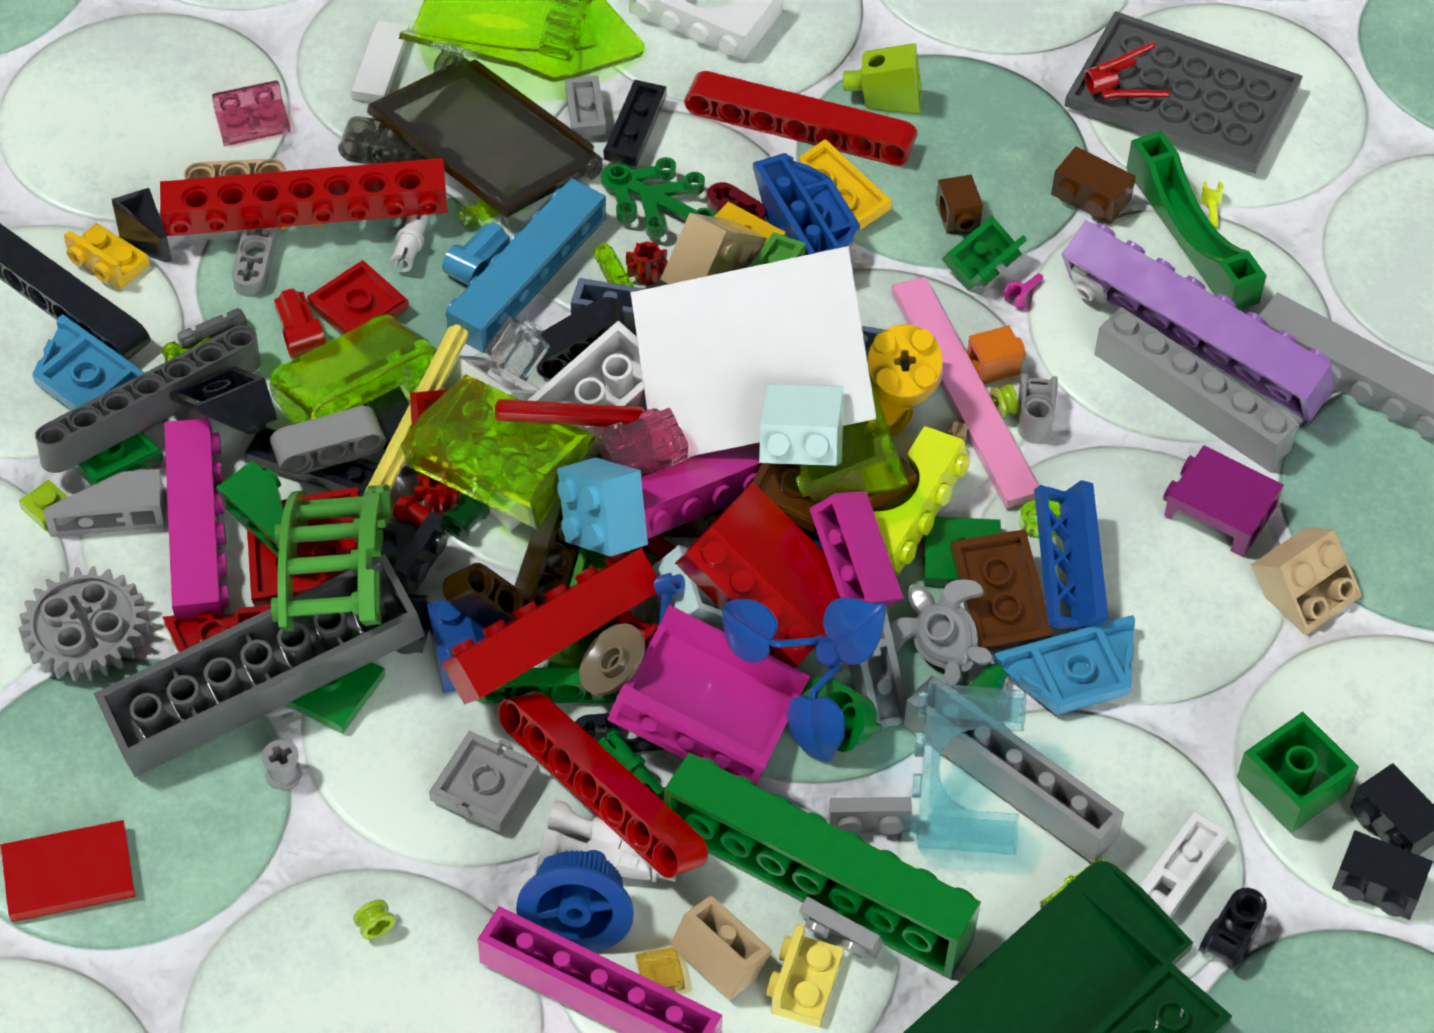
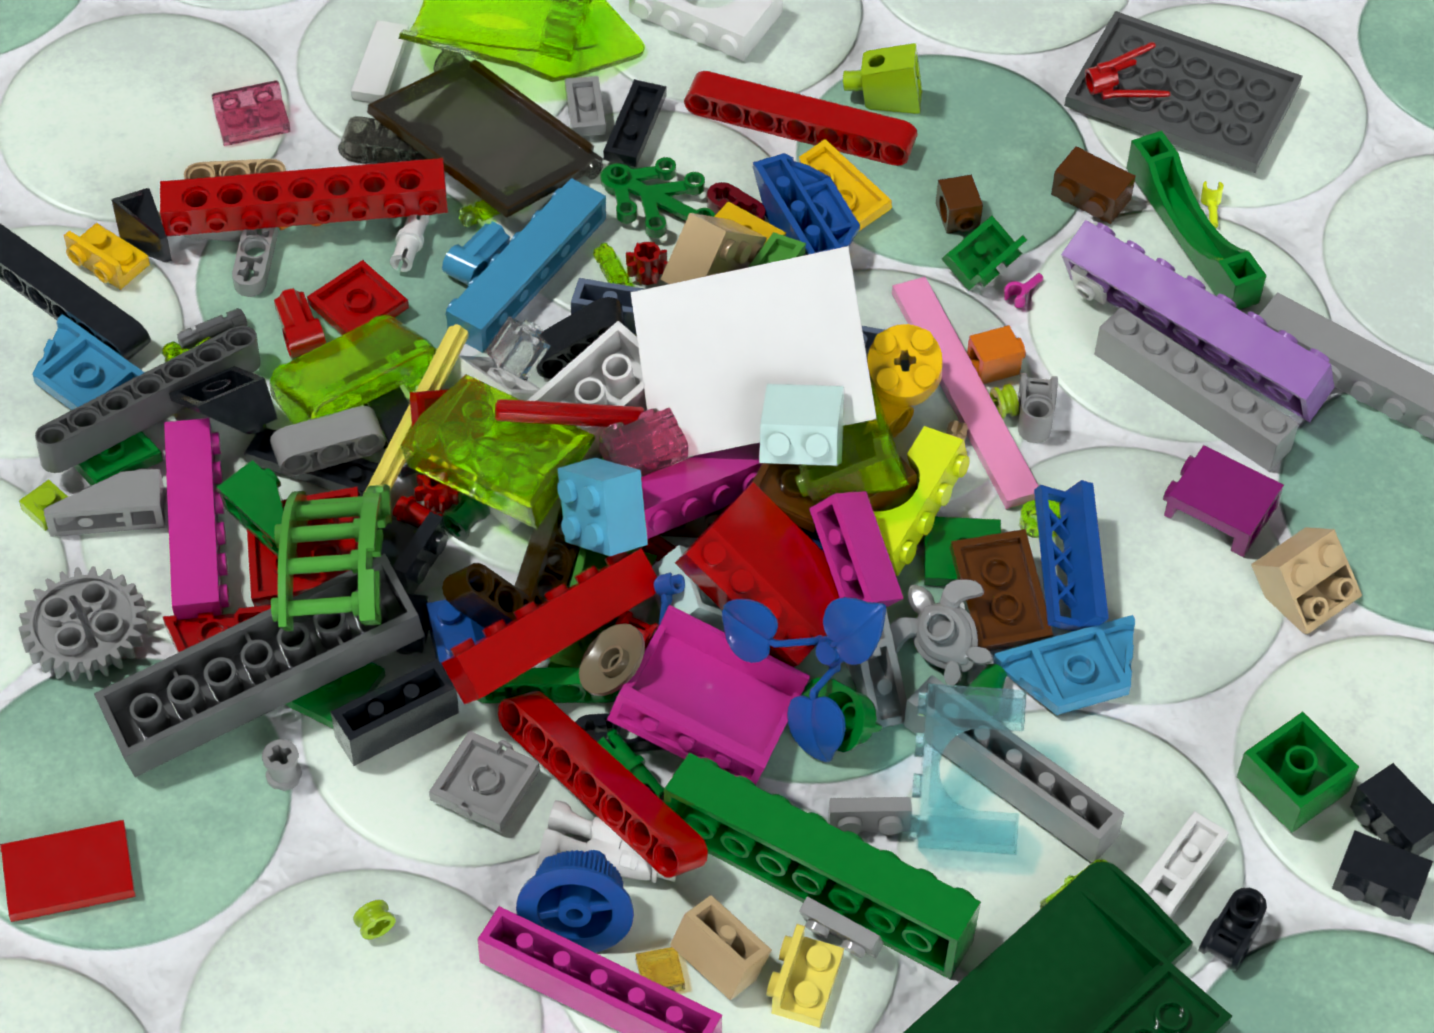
(395, 712): none -> black brick

